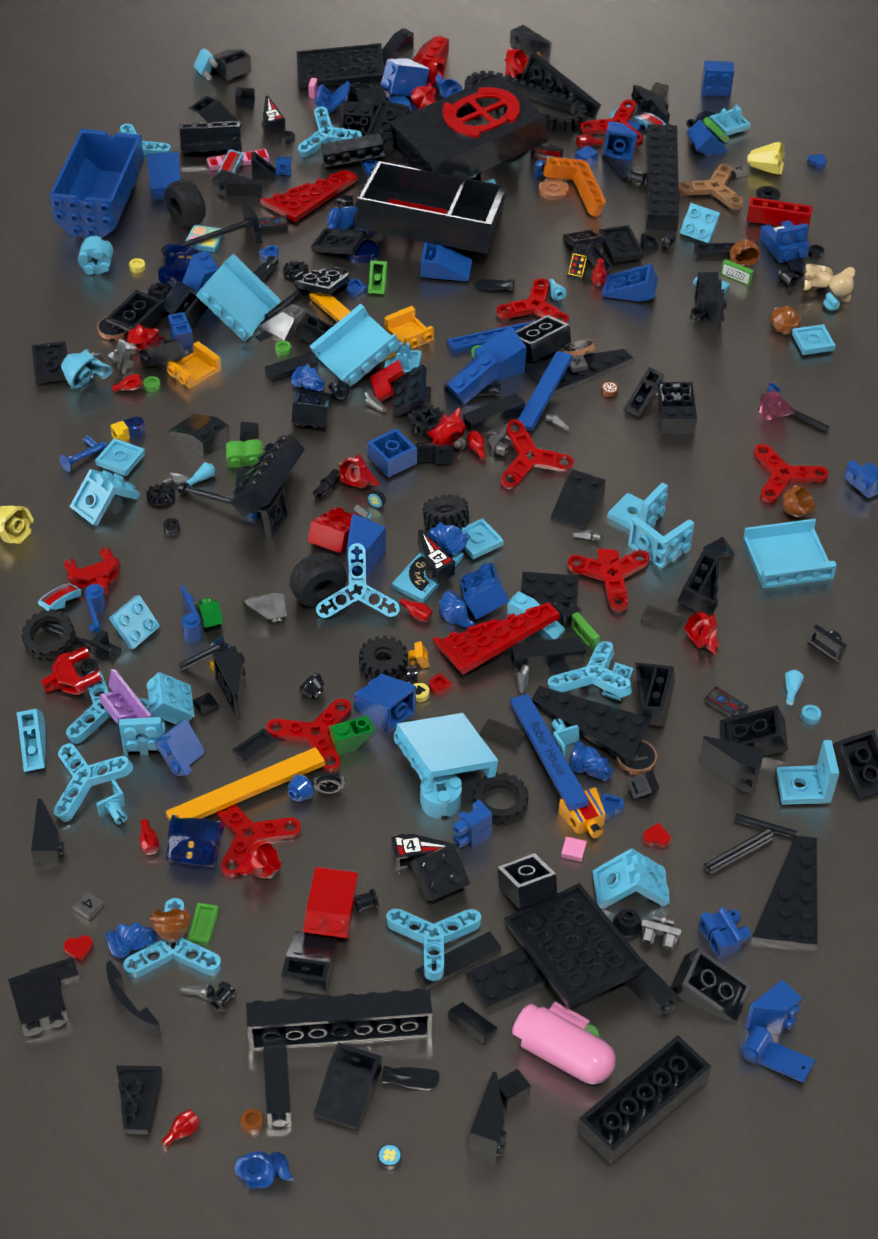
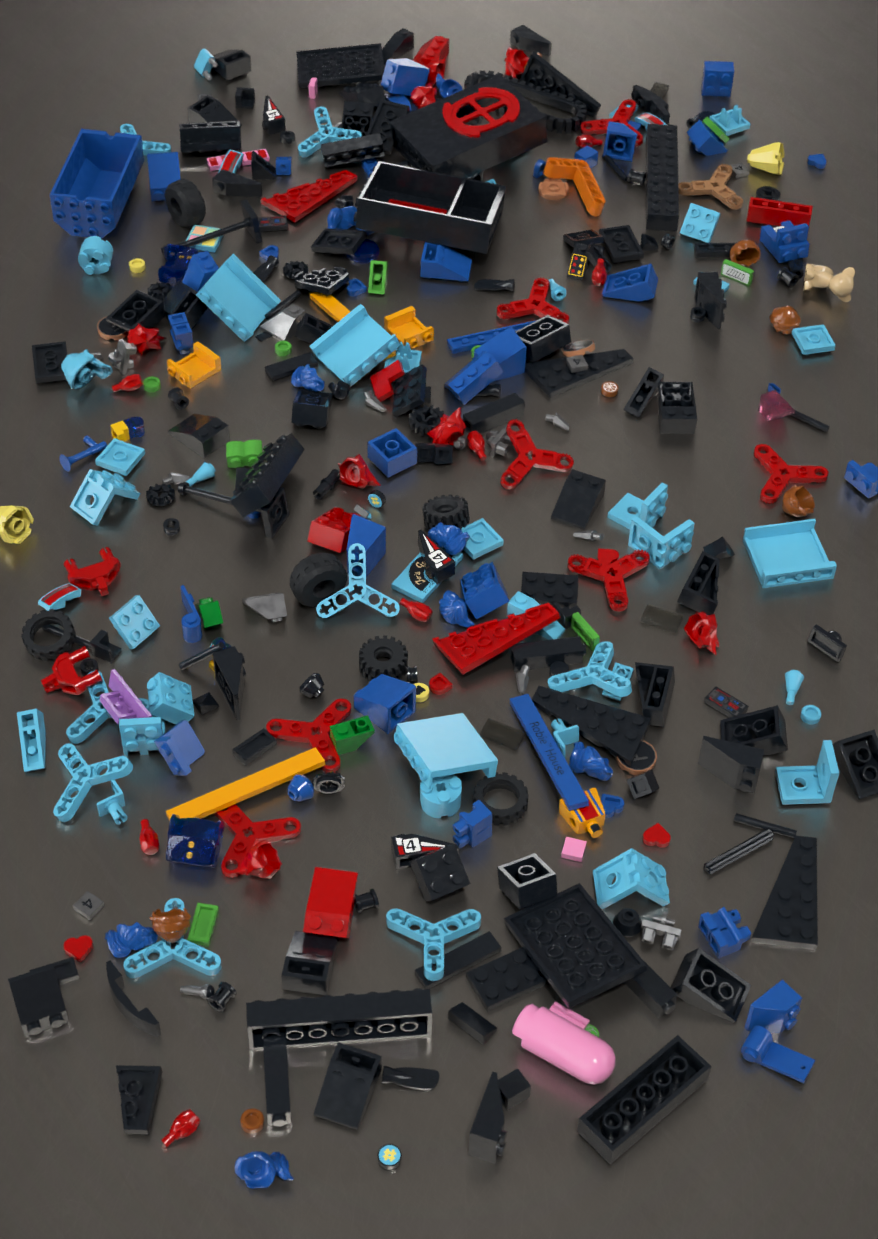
(46, 840): black slope -> none
(95, 604): blue door -> none
(161, 351): black slope -> none
(178, 398): none -> black bush
(248, 431): black slope -> none
(330, 100): blue bracket -> none
(419, 655): light orange tile -> none
(544, 152): slope -> none
(545, 390): blue tile -> none
(816, 251): black tile -> none
(831, 302): medium azure plate -> none

